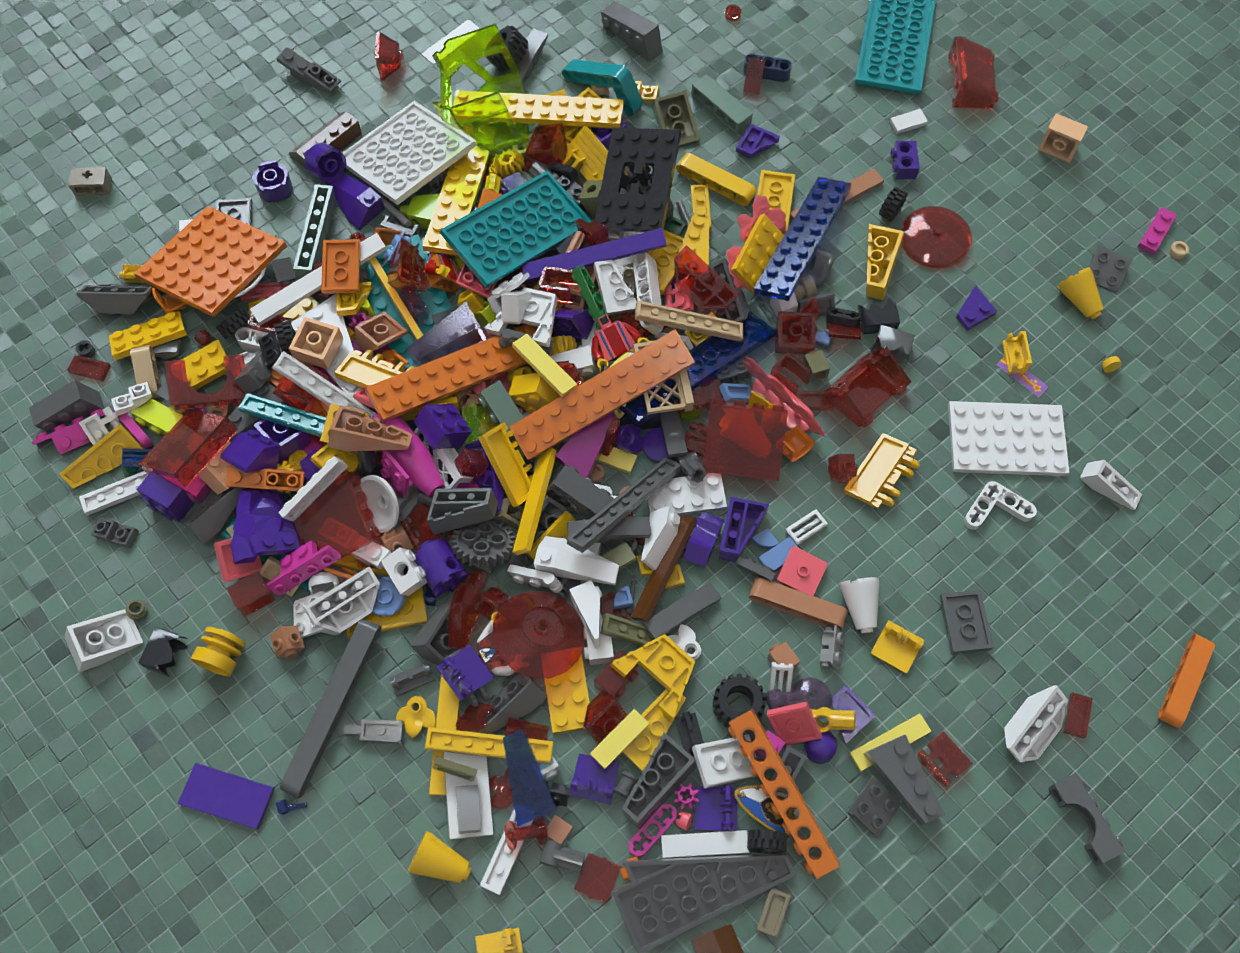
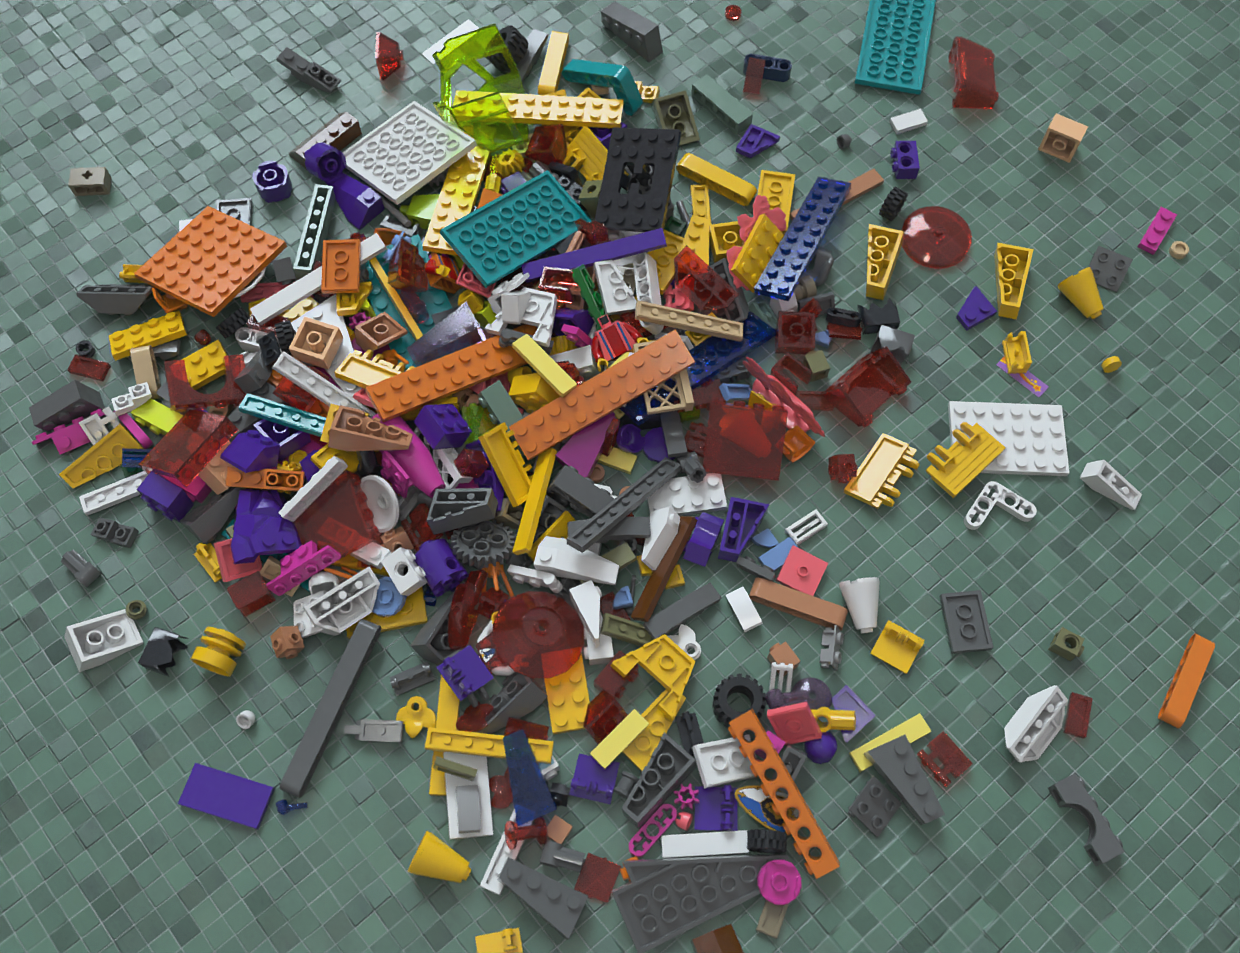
(82, 570): none -> dark grey piece
(207, 557): none -> yellow hinge
(245, 719): none -> white hinge
(494, 572): none -> orange plant
(548, 898): none -> dark grey wedge
(553, 63): none -> beam
(576, 335): none -> dark pink plate
(723, 237): none -> yellow brick
(744, 609): none -> white slope
(779, 882): none -> dark pink tile
(843, 141): none -> dark grey hinge
(964, 461): none -> yellow hinge
(1011, 274): none -> yellow wedge
(1058, 644): none -> olive brick

